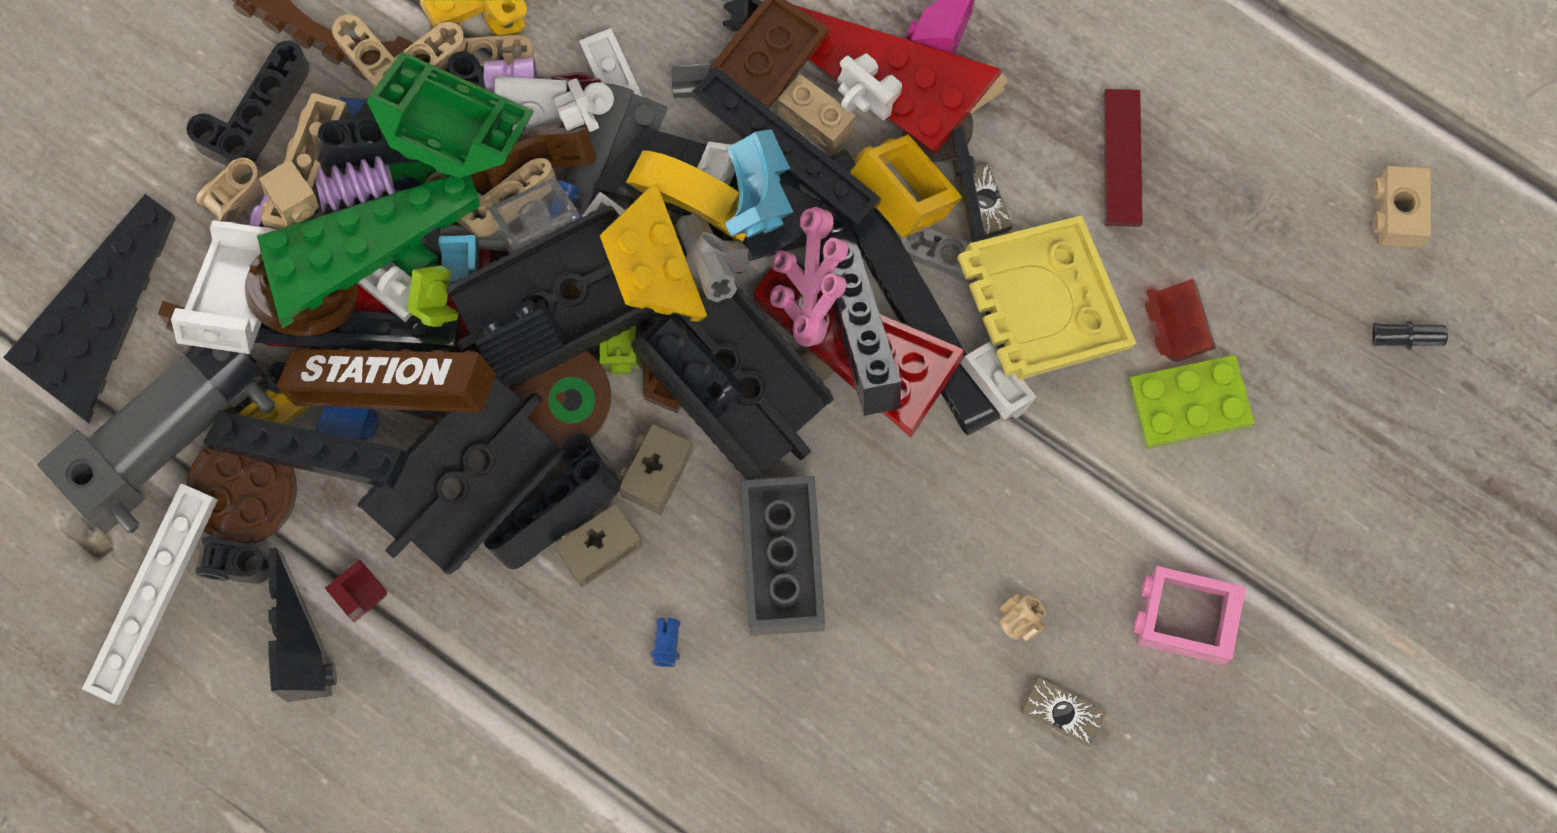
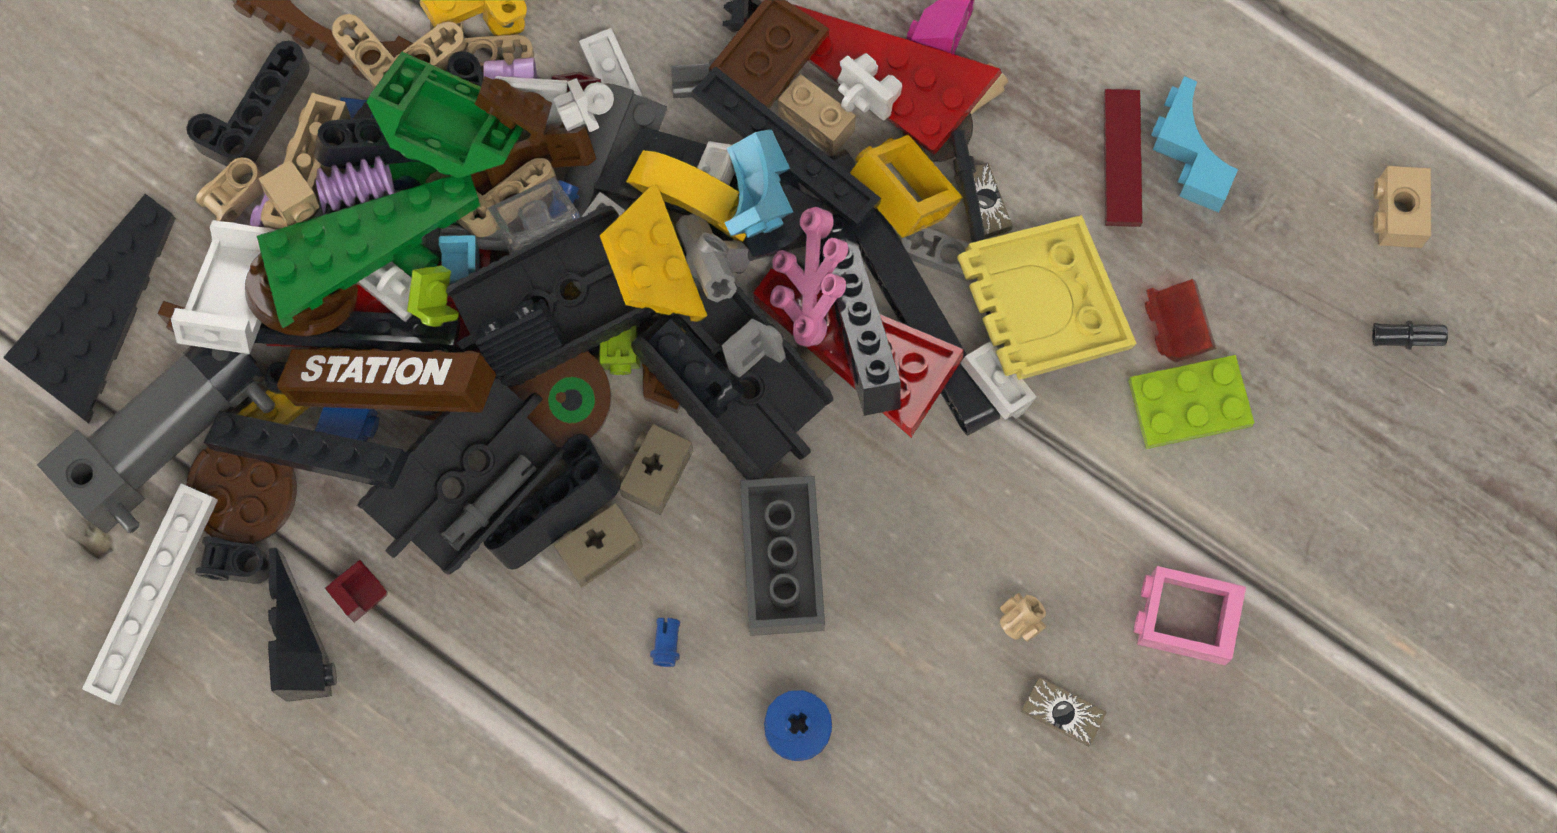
(478, 513): none -> dark grey pin
(515, 107): none -> reddish brown wing
(750, 345): none -> light grey bracket
(778, 726): none -> blue piece
(1204, 174): none -> medium azure arch

